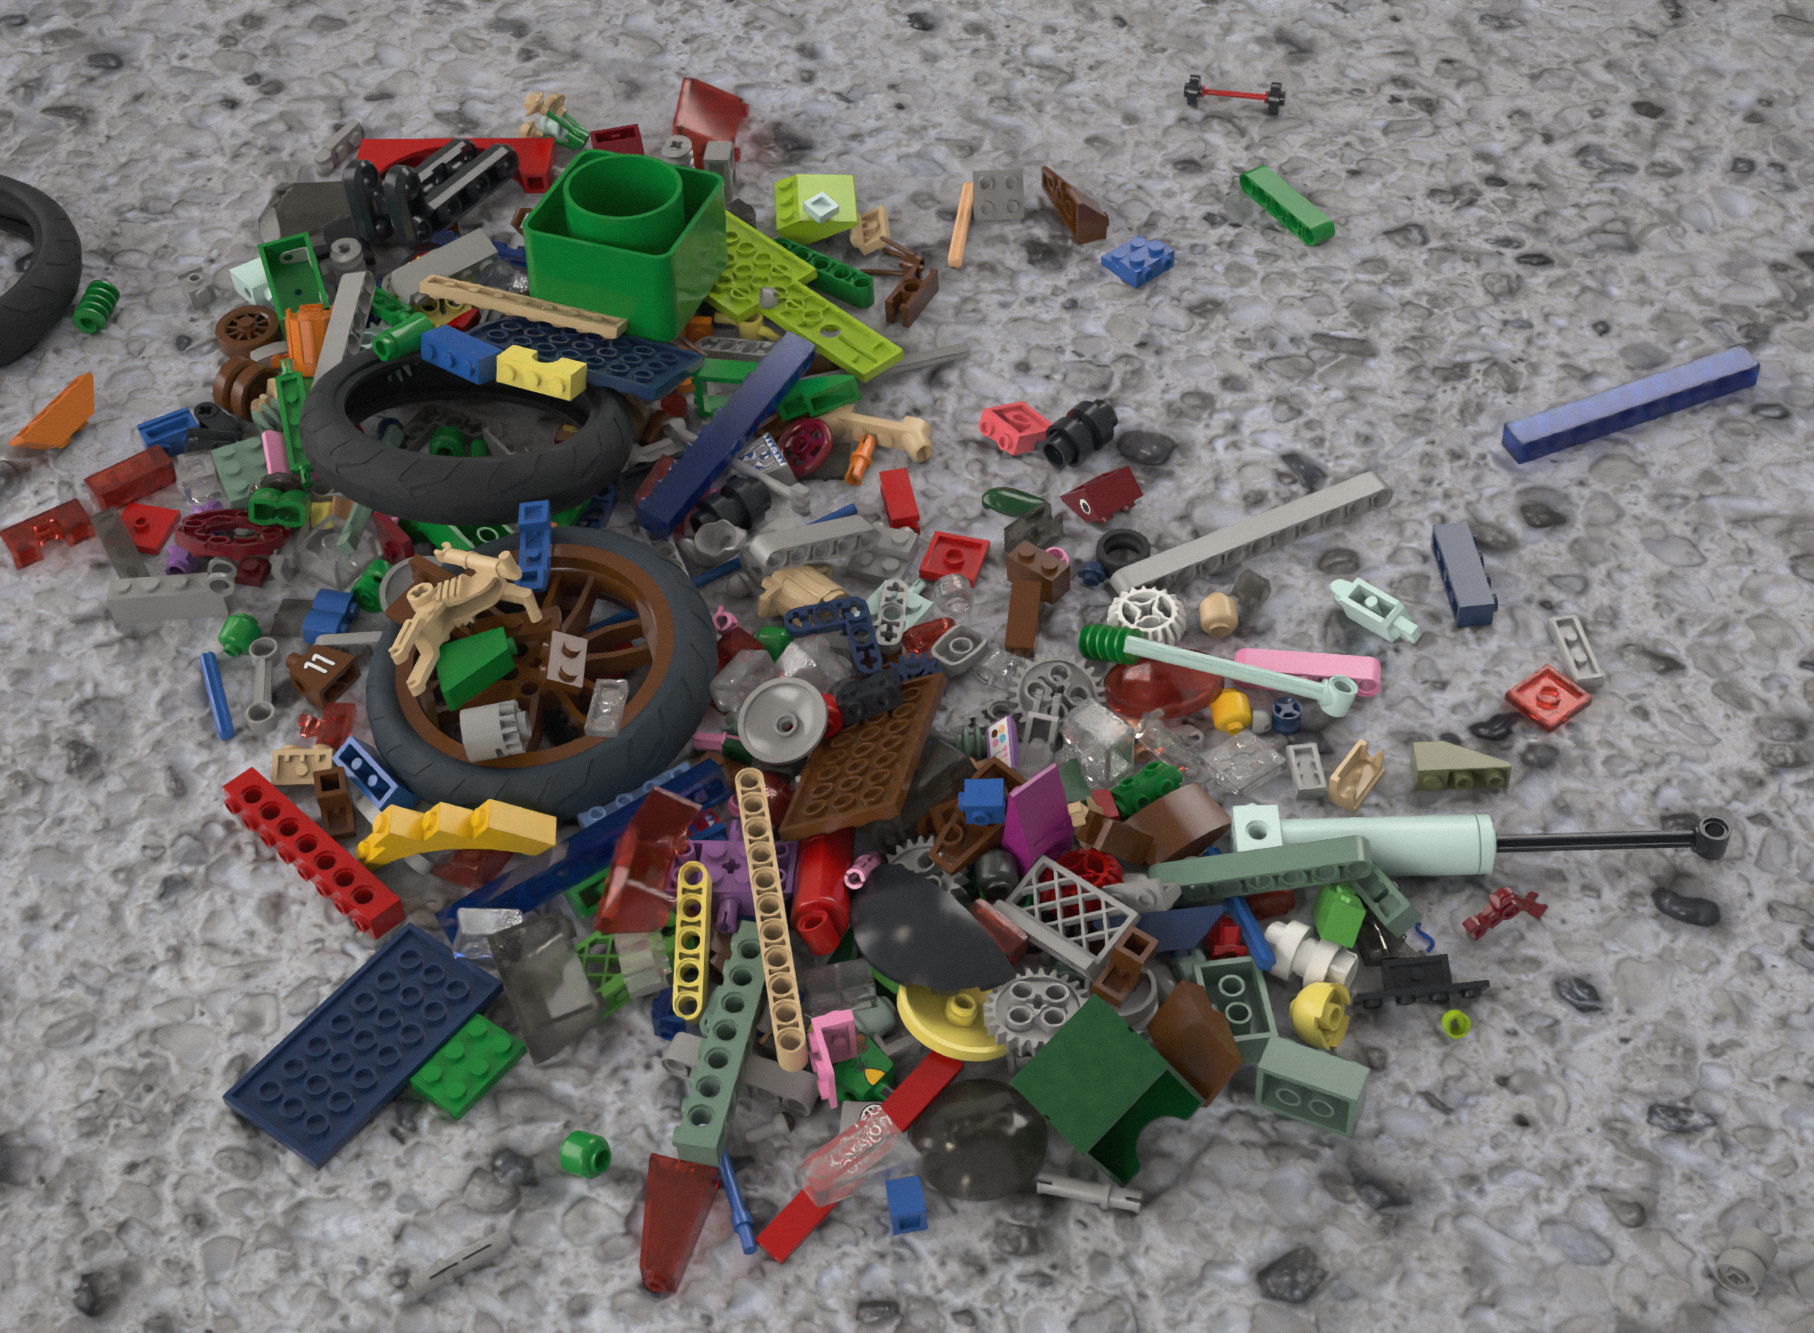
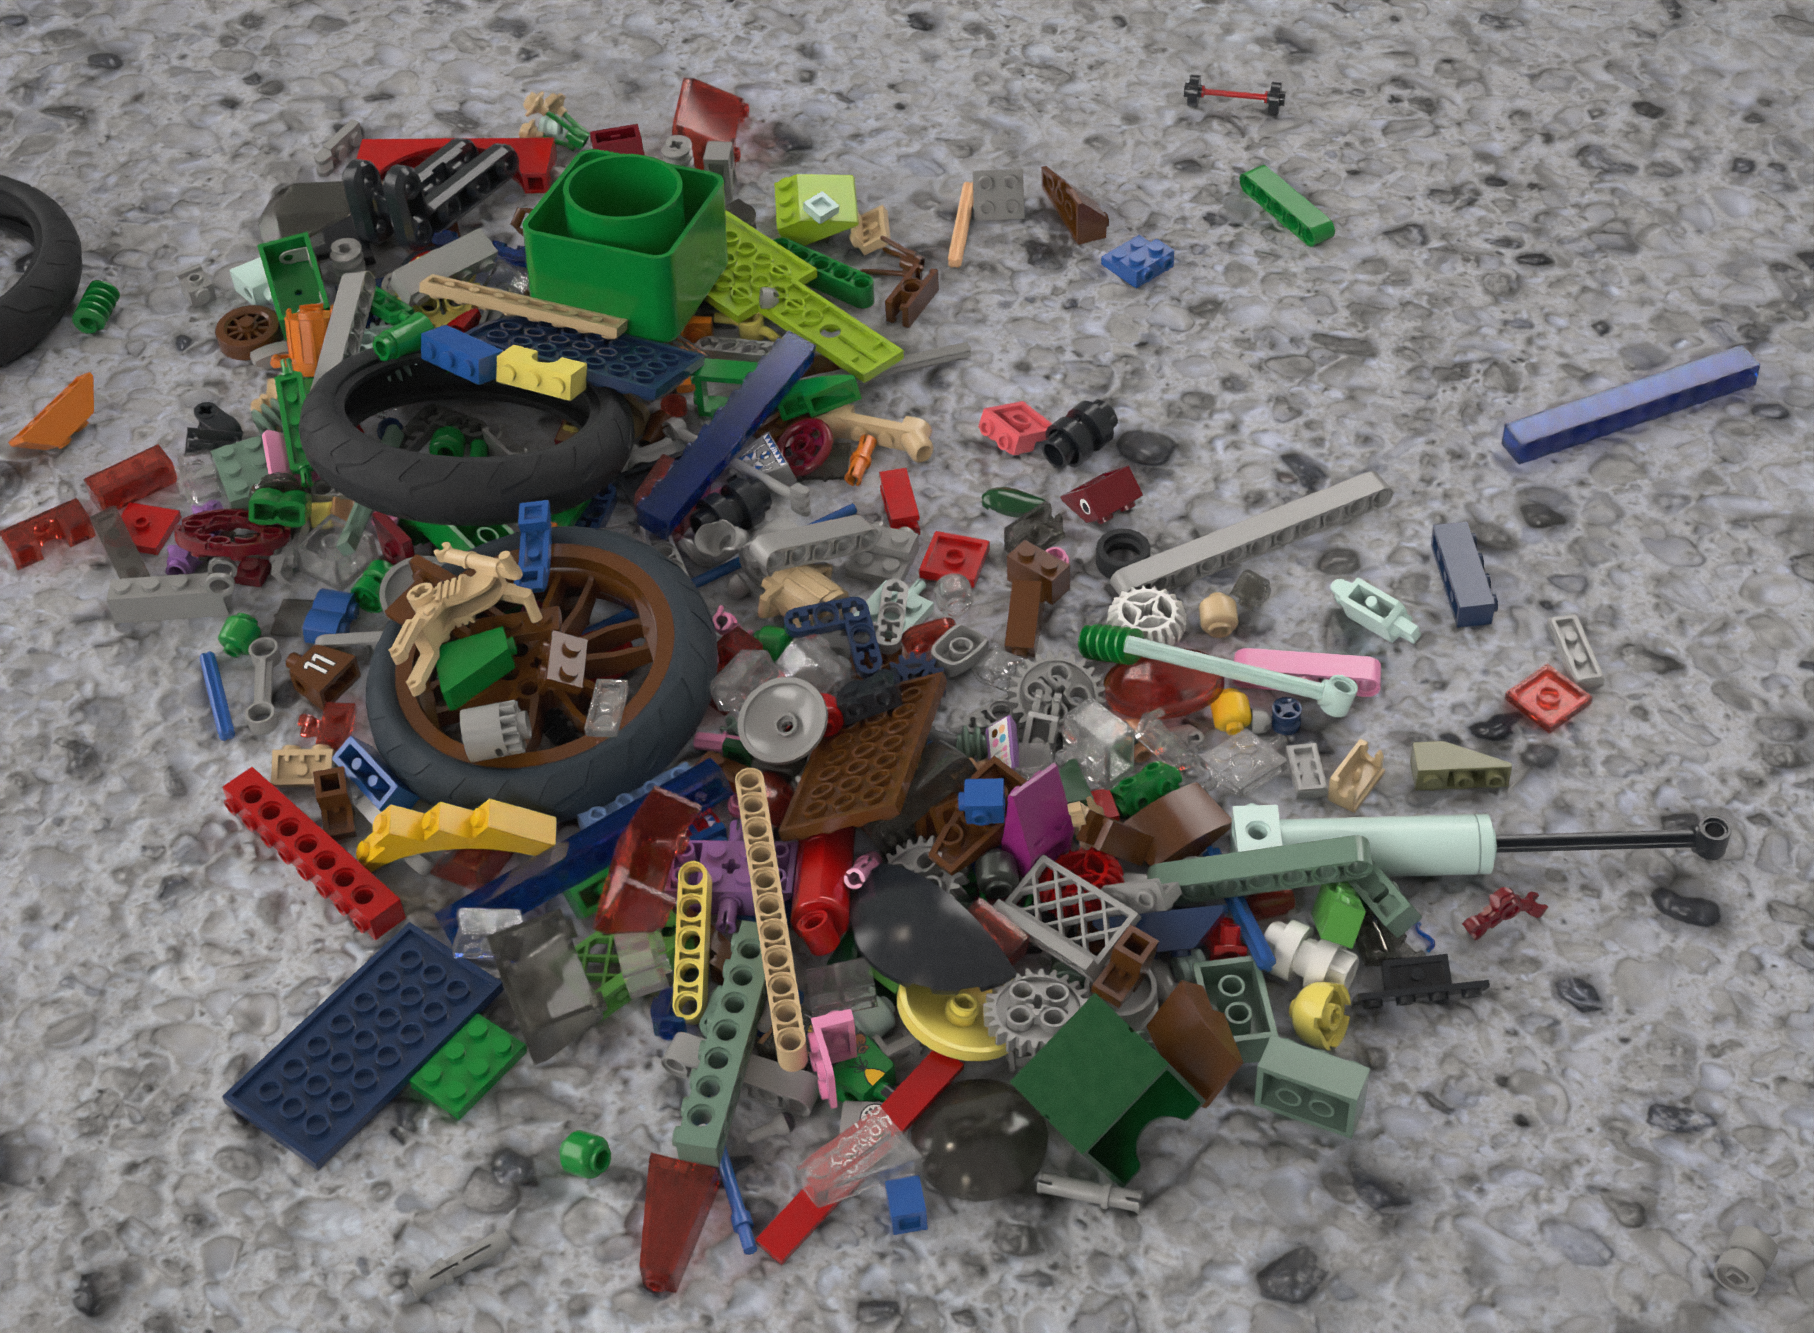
(168, 431): blue hinge -> none
(239, 384): reddish brown wheel -> none
(1092, 573): dark blue plate -> none
(1461, 1020): lime hinge -> none

